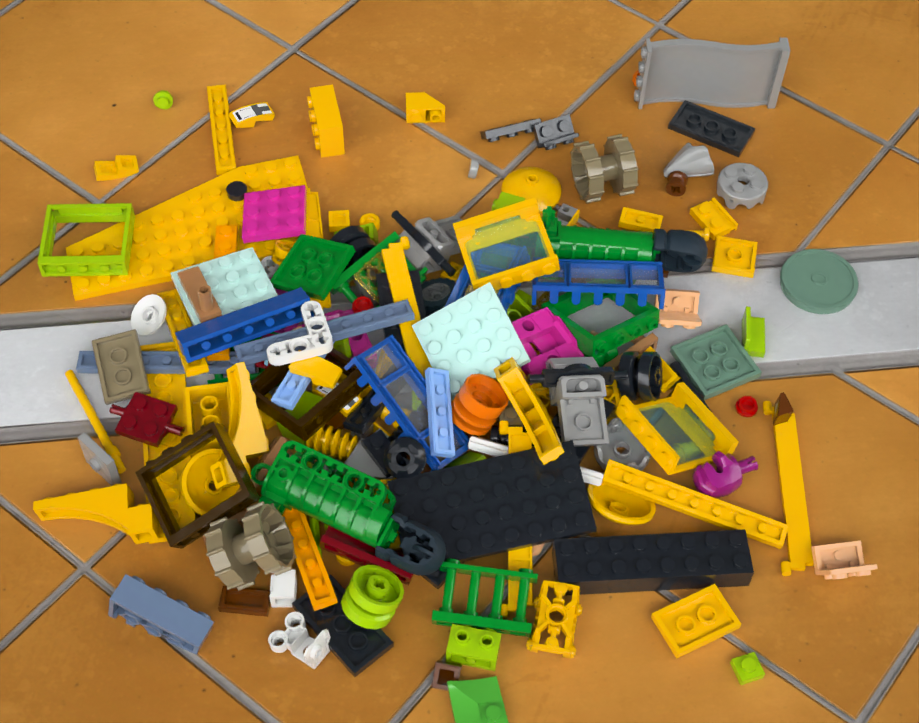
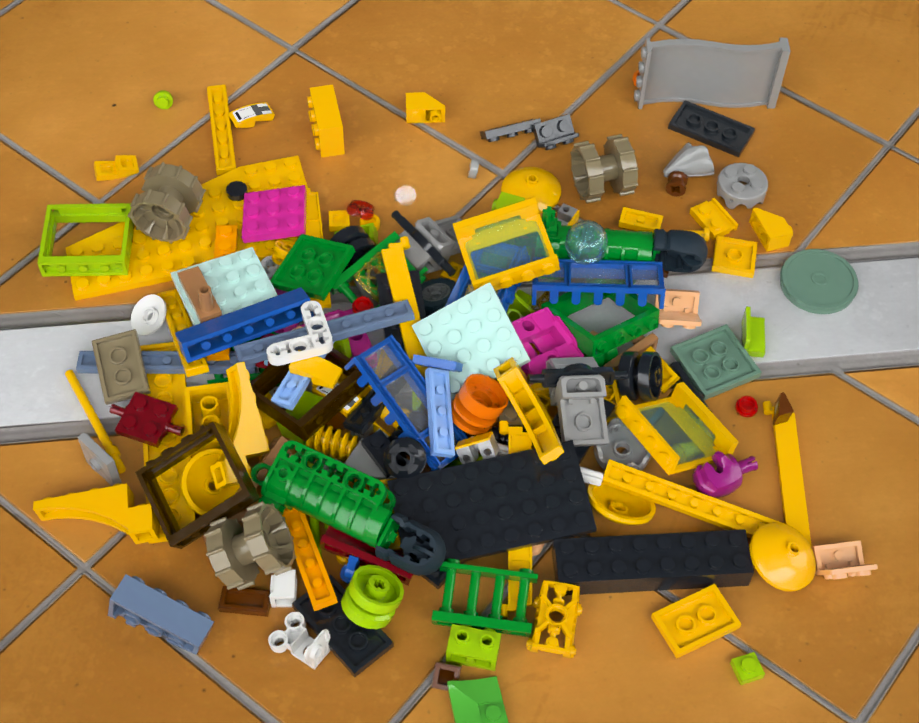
(166, 203): none -> dark tan piece
(348, 569): none -> blue piece
(361, 208): none -> clear red piece
(405, 195): none -> clear plate
(437, 363): none -> tile
(486, 443): none -> flat silver piece
(586, 242): none -> clear light blue cylinder
(771, 229): none -> yellow slope
(782, 556): none -> yellow dish

